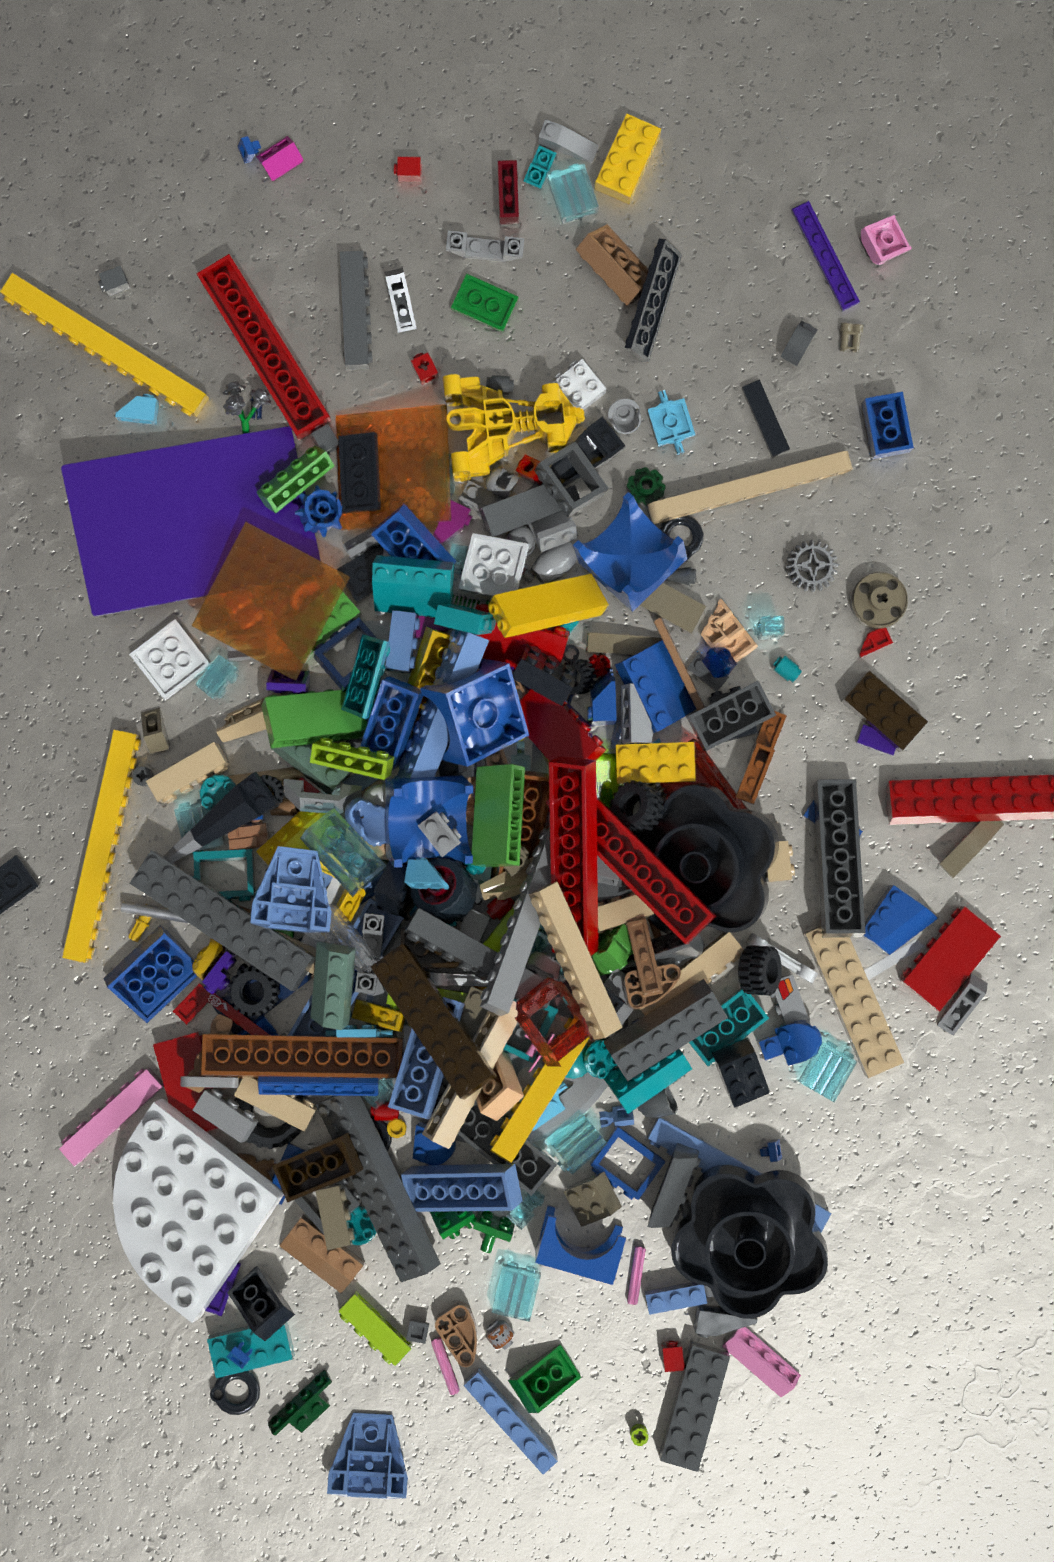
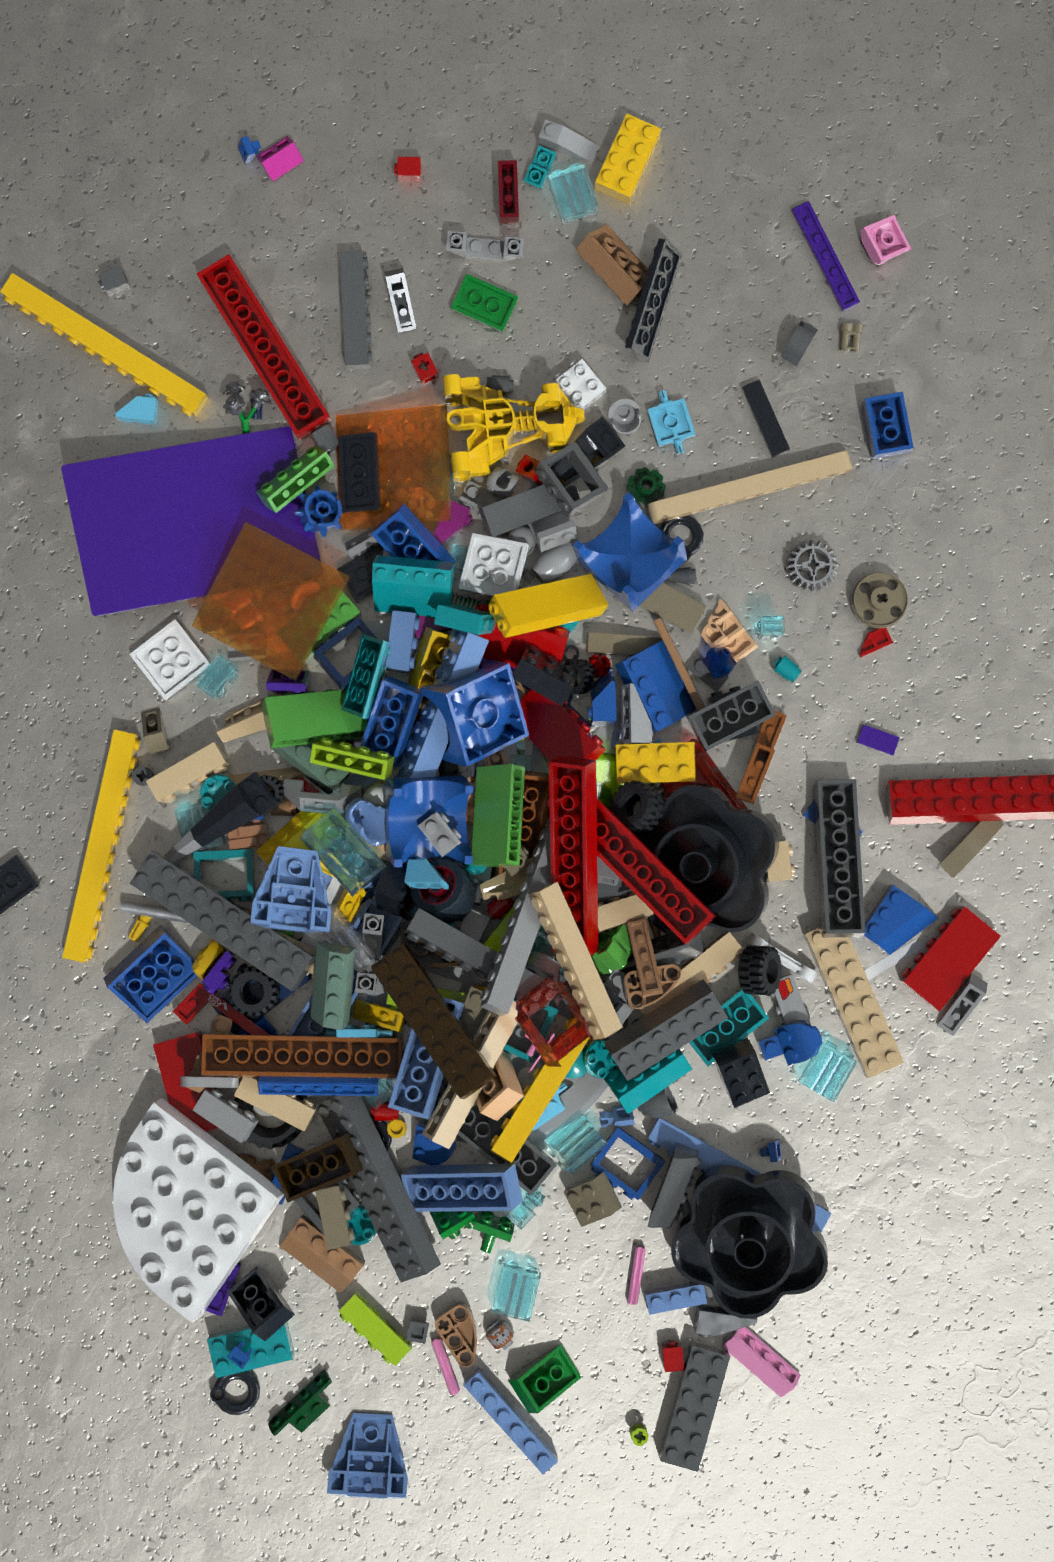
(111, 1117): bright pink brick -> none
(456, 979): white piece -> none
(593, 1262): blue piece -> none
(884, 711): dark brown brick -> none

